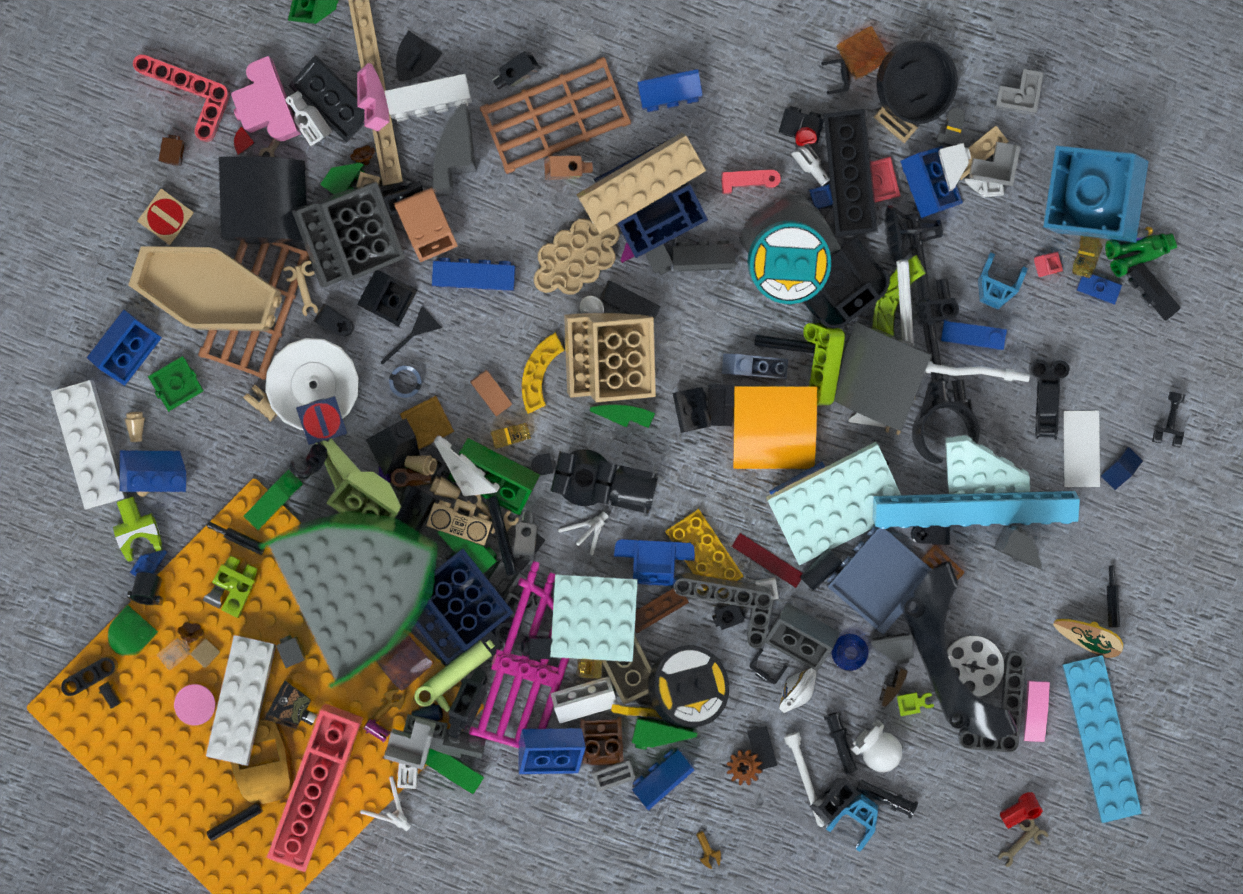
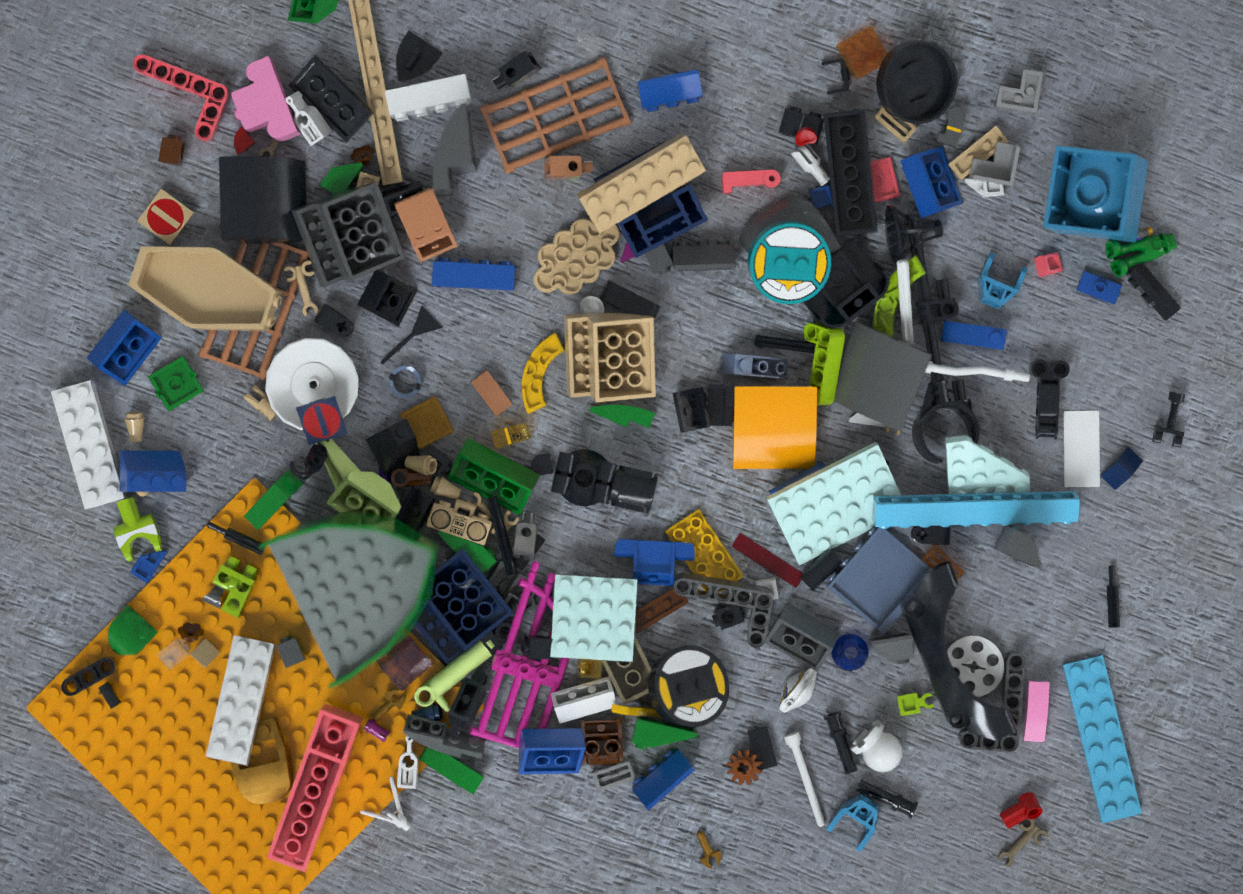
(146, 589): black piece -> none
(194, 704): bright pink piece -> none
(234, 821): black axle -> none
(290, 707): torso -> none
(372, 98): bright pink slope -> none
(411, 748): light grey panel -> none
(466, 474): white wing -> none
(594, 525): white plant -> none
(763, 675): black piece -> none
(834, 800): black brick -> none
(890, 691): dark brown slope -> none
(954, 162): white slope -> none
(1087, 257): clear yellow leg -> none
(1091, 637): shield -> none

